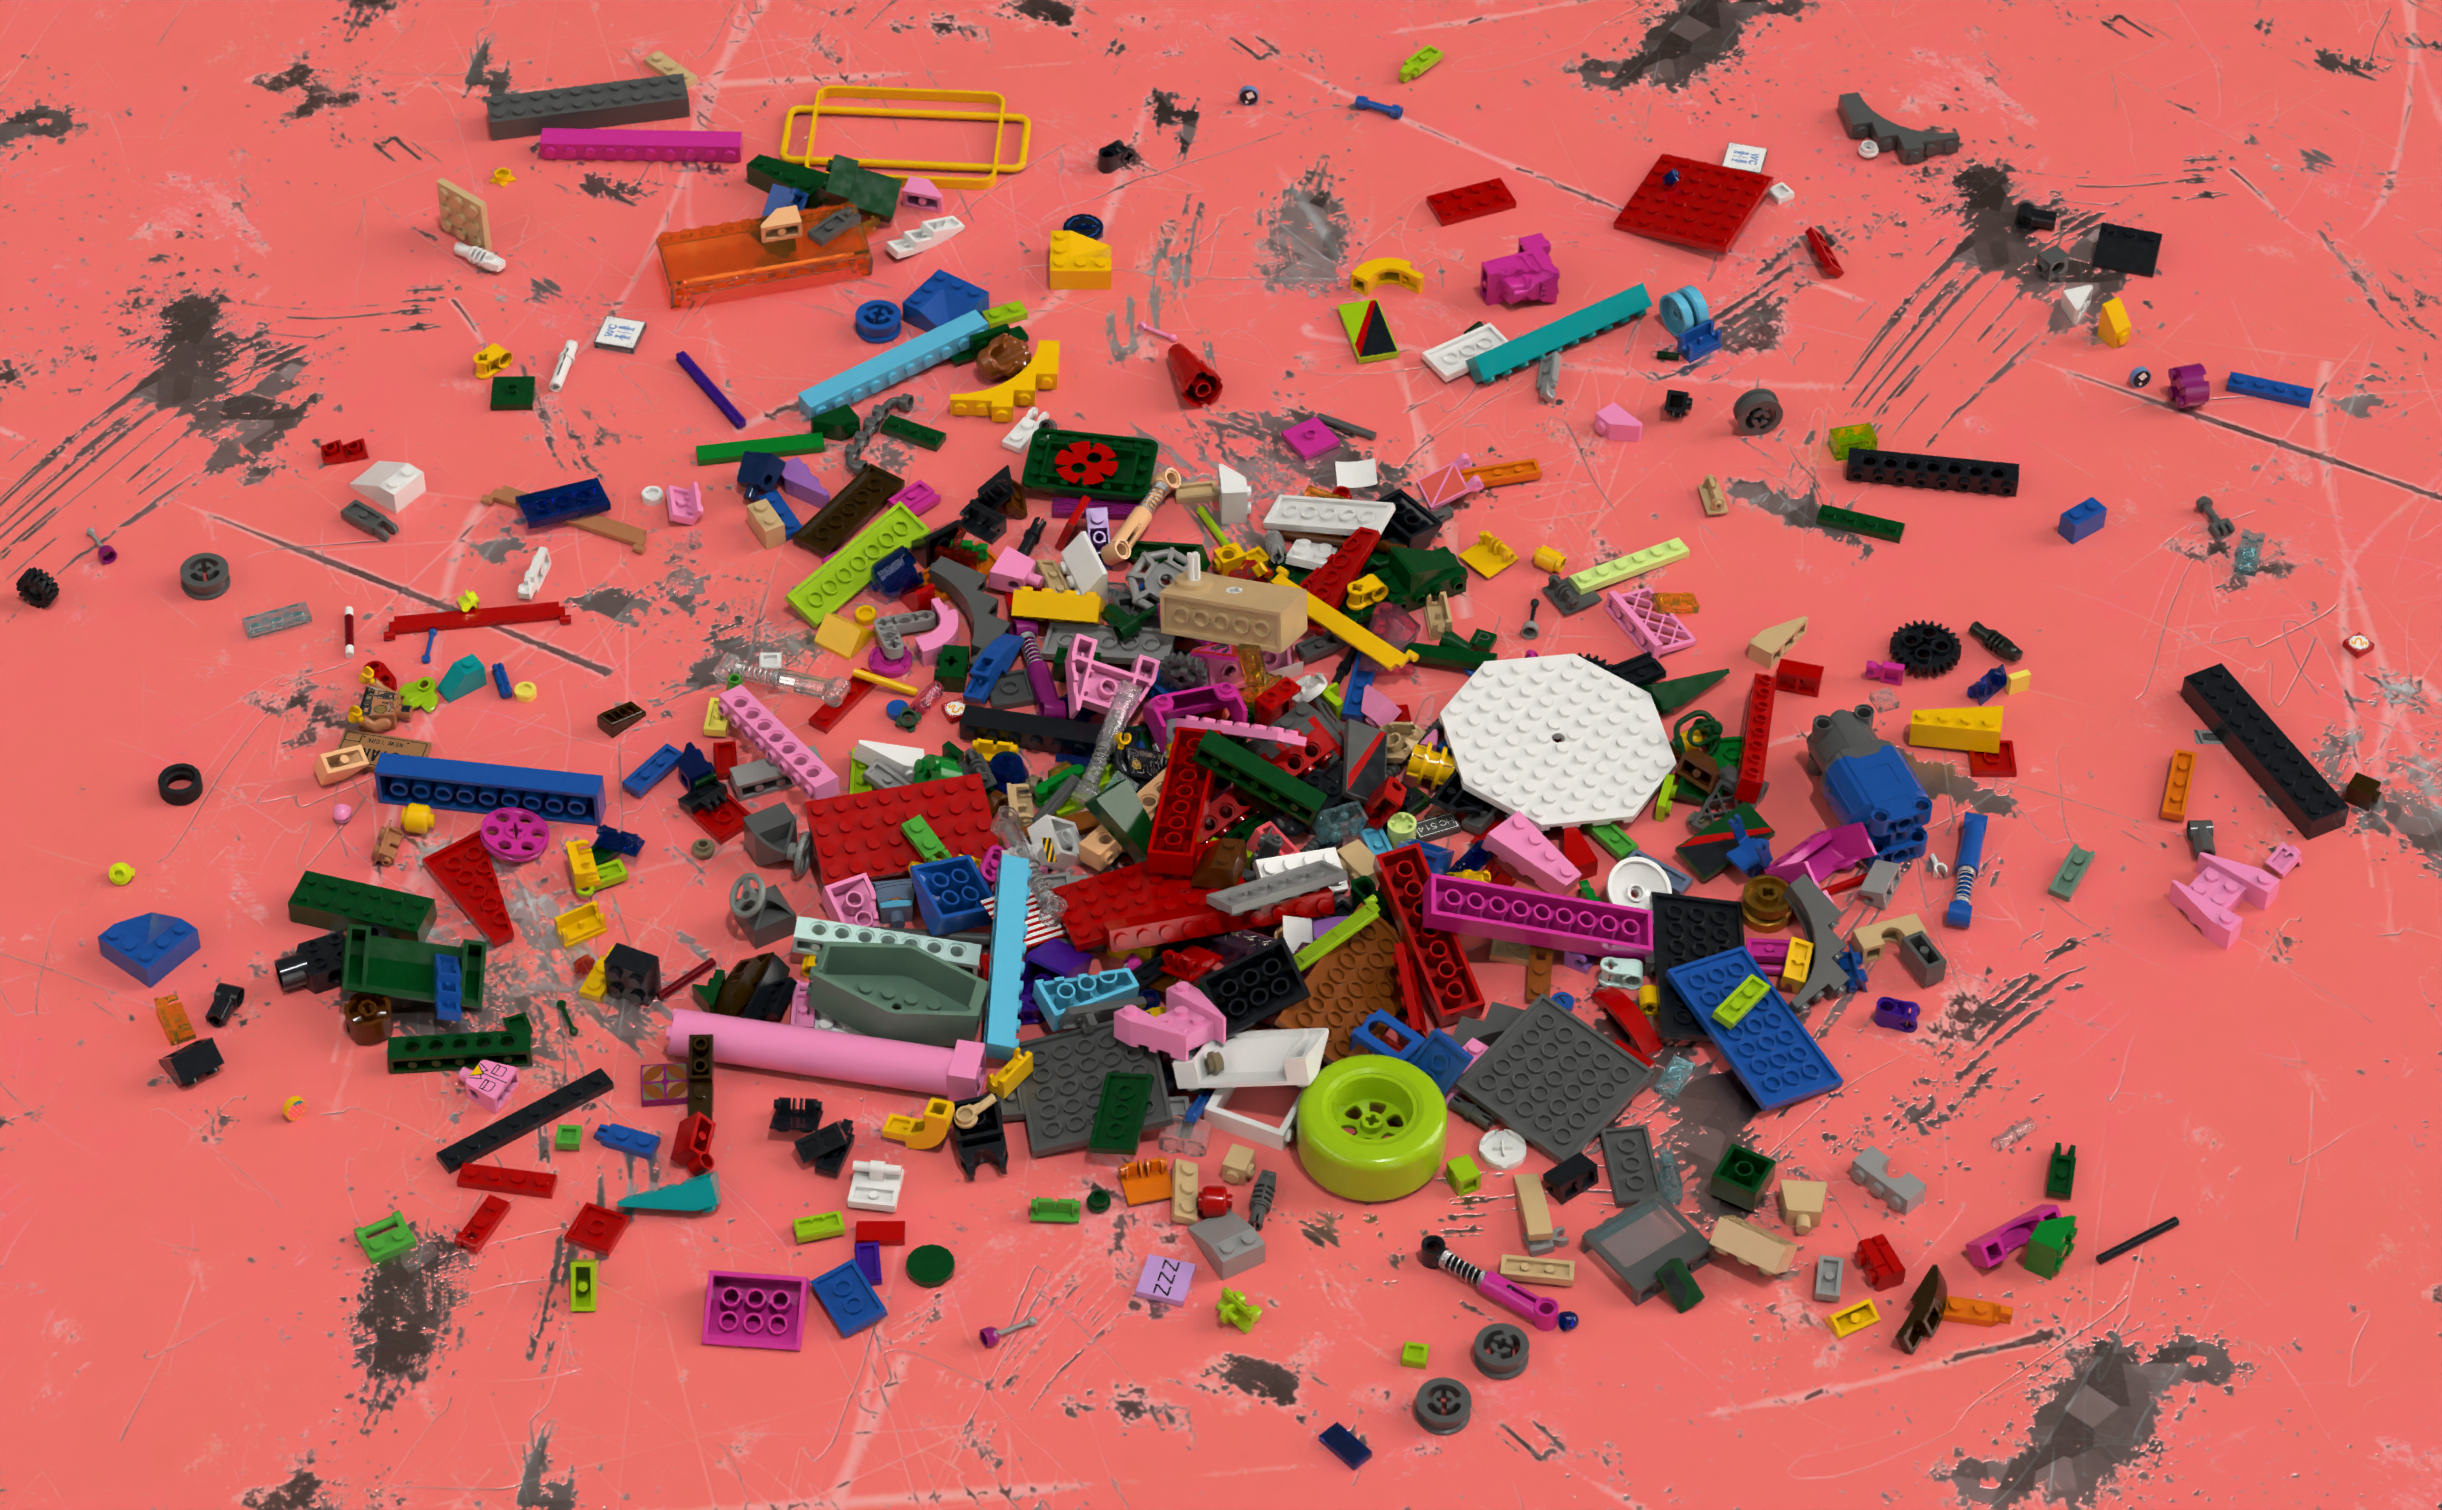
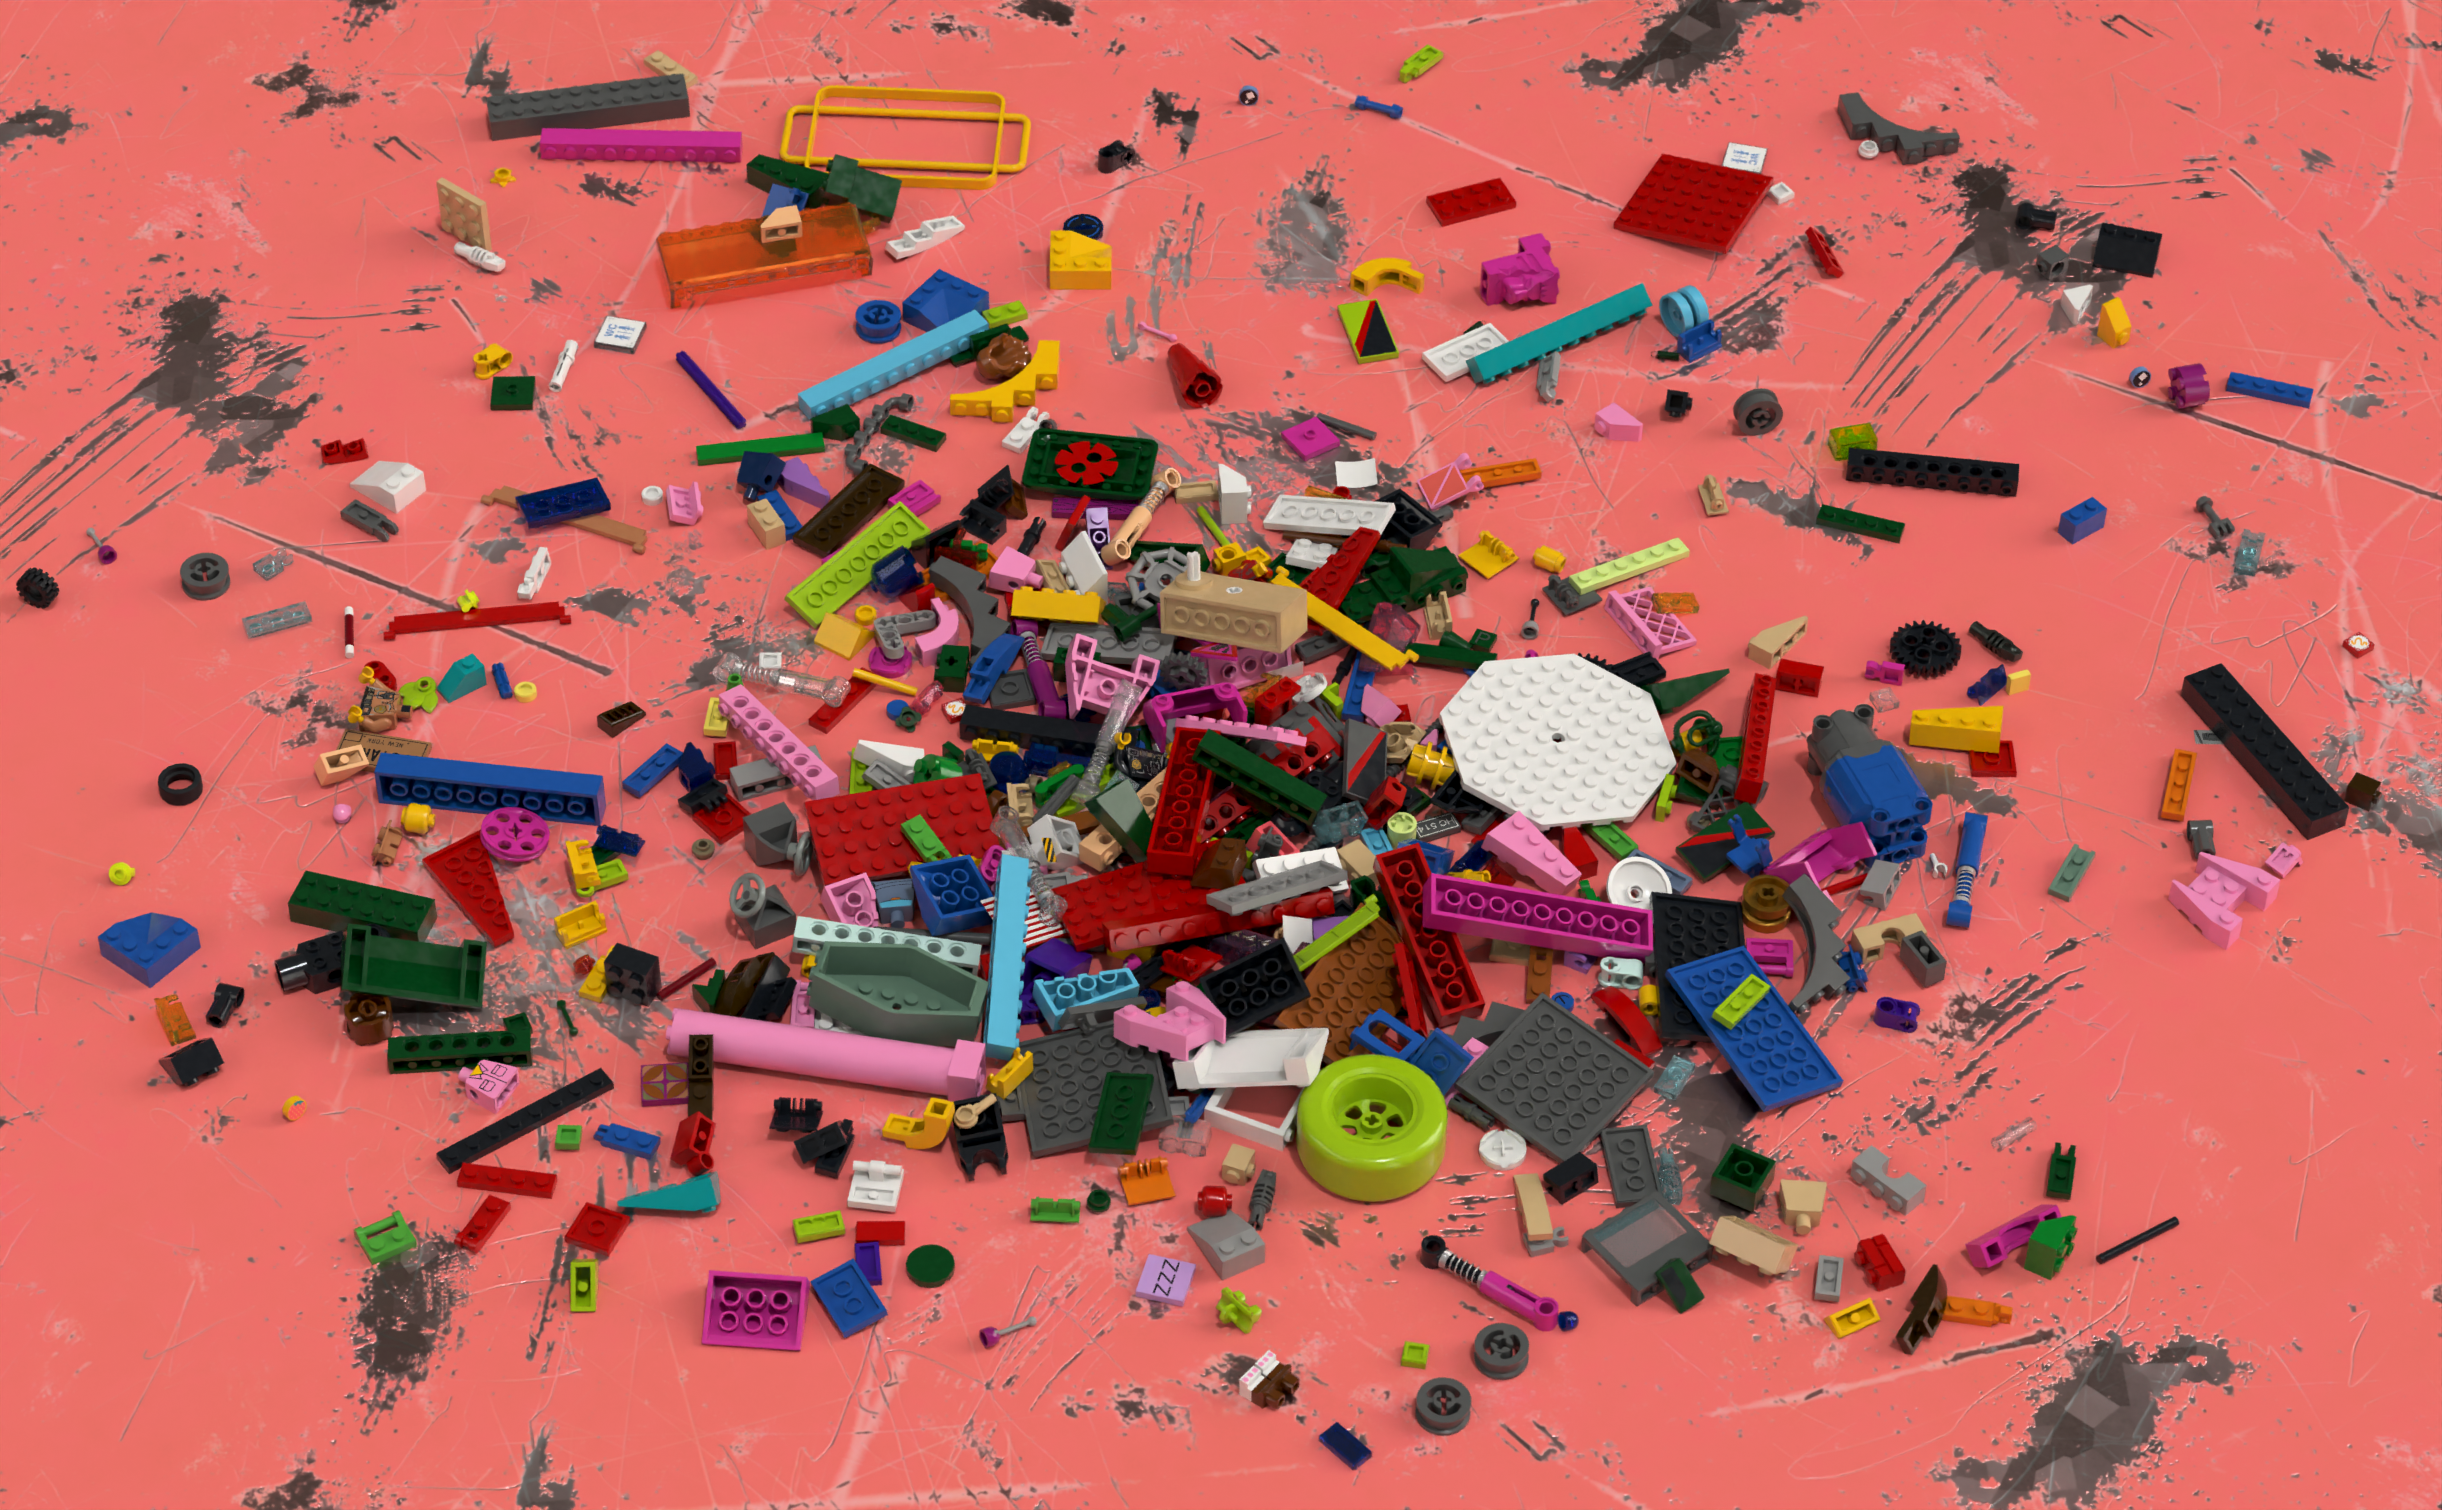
(272, 565): none -> clear light blue plate
(426, 658): blue hinge -> none
(447, 987): blue slope -> none
(704, 780): dark green piece -> none
(833, 226): dark grey hinge -> none
(922, 195): bright pink slope -> none
(1040, 759): none -> clear blue brick
(1184, 1192): tan plate -> none
(1214, 1062): dark tan plate -> none
(1252, 664): clear yellow plate -> none
(1265, 1381): none -> reddish brown hips
(1275, 546): light grey hinge -> none
(1365, 592): yellow piece -> none
(1463, 1175): lime brick -> none
(1537, 1270): tan plate -> none
(1671, 177): clear blue plate -> none
(1797, 964): yellow hinge -> none

